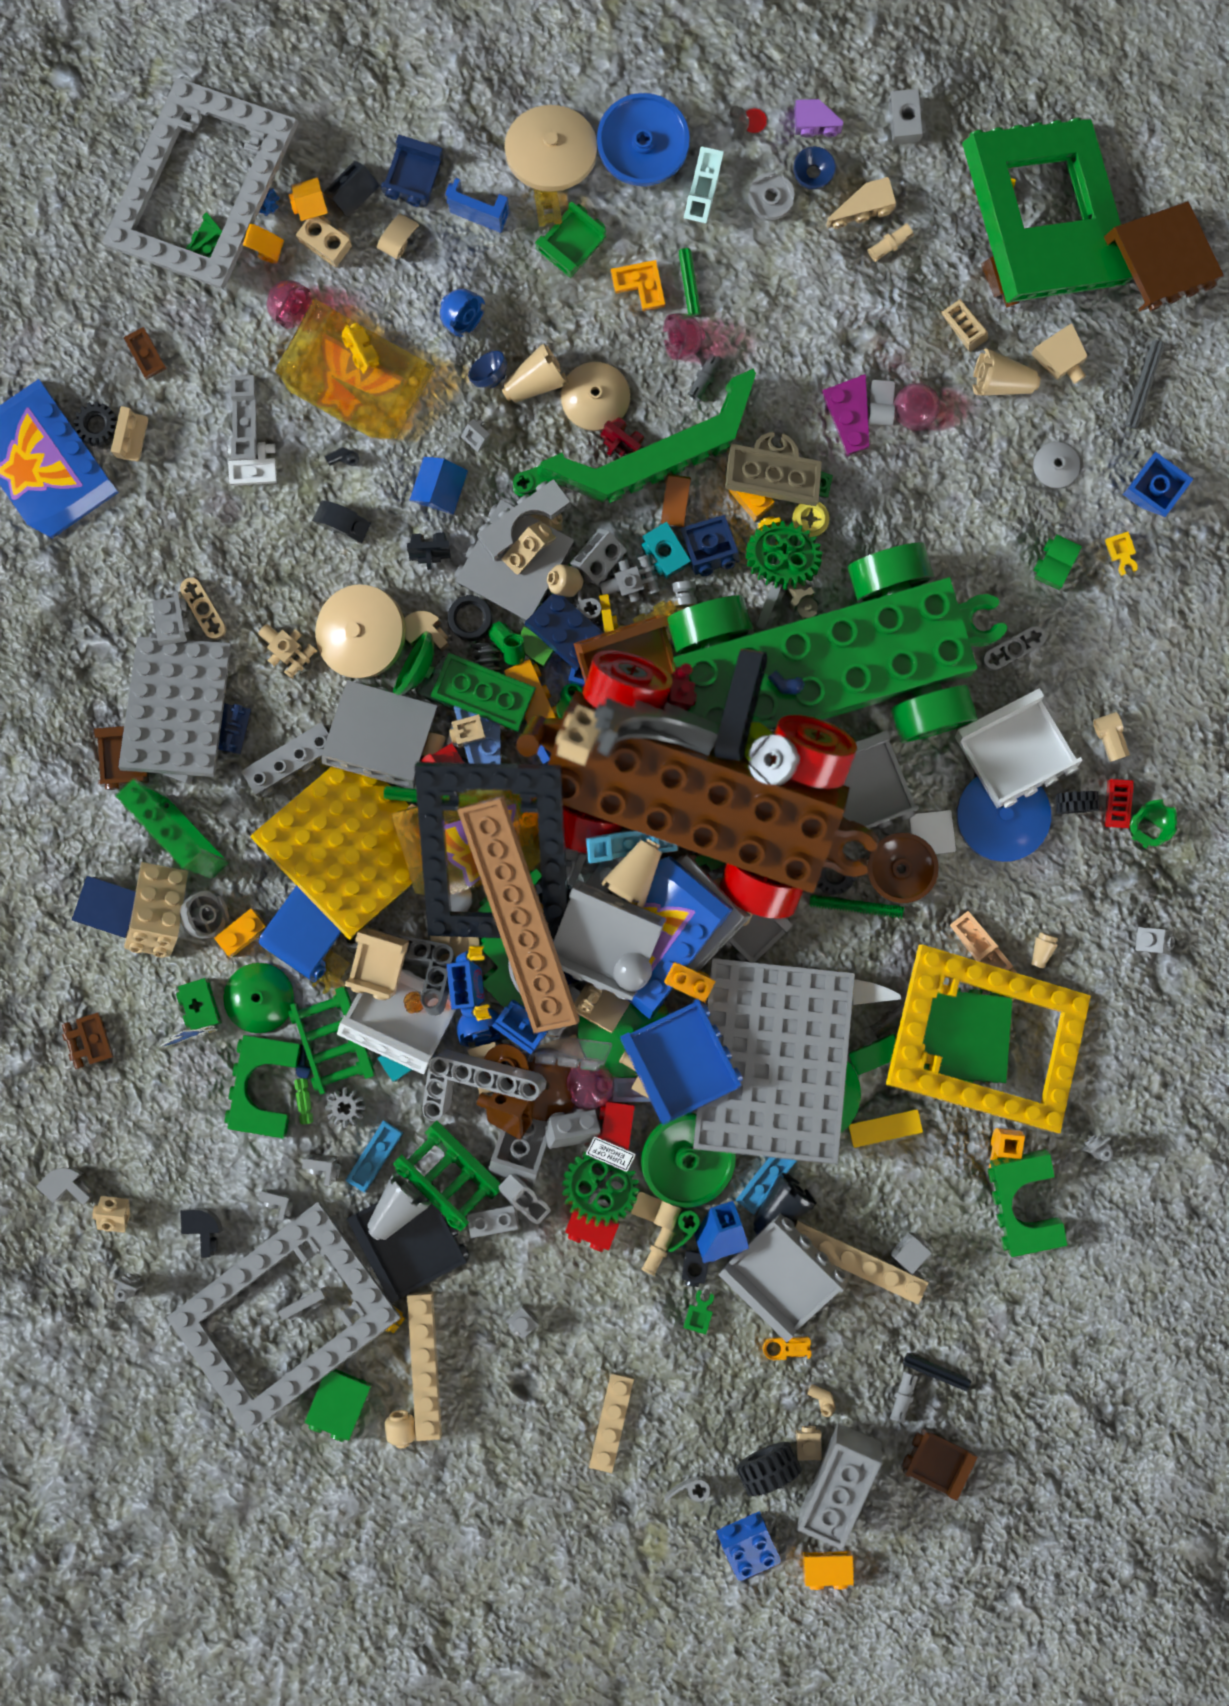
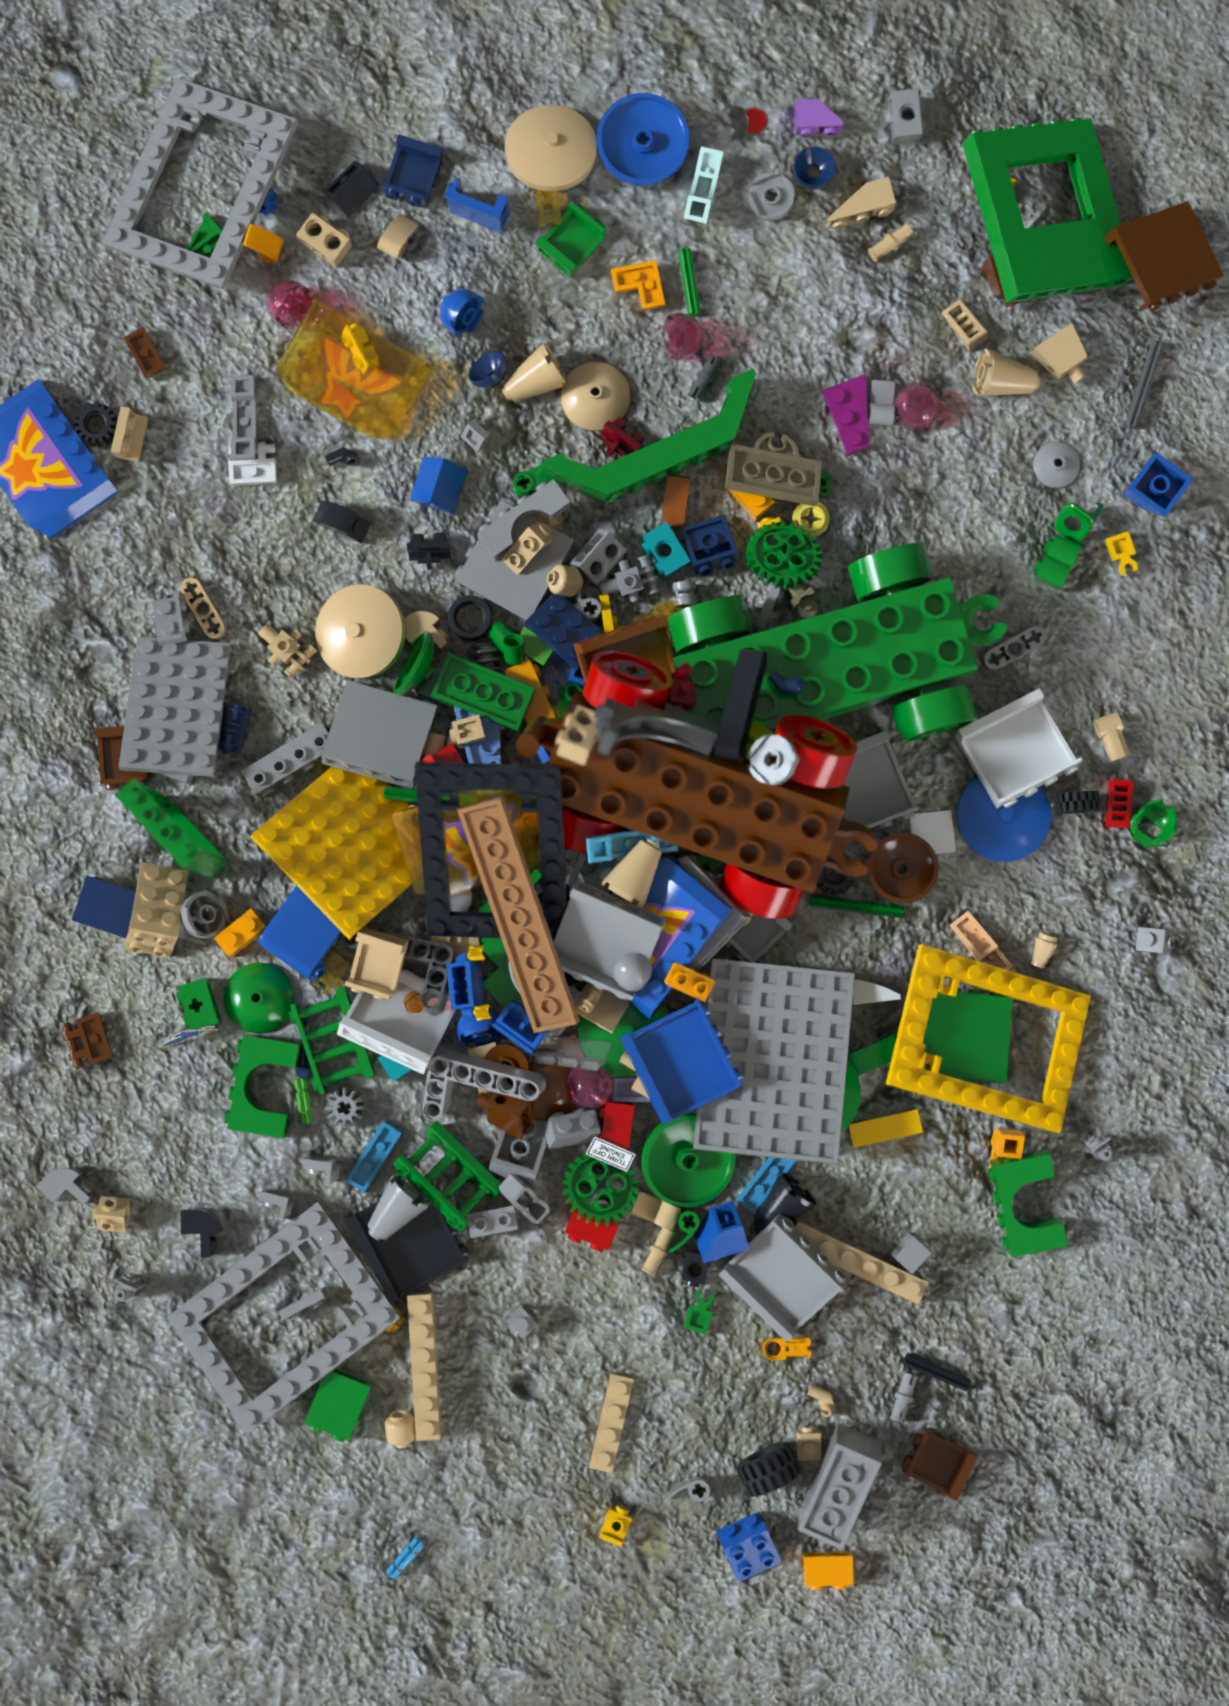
(308, 199): light orange brick -> none
(405, 1557): none -> dark azure axle
(613, 1535): none -> yellow brick
(1085, 518): none -> green piece

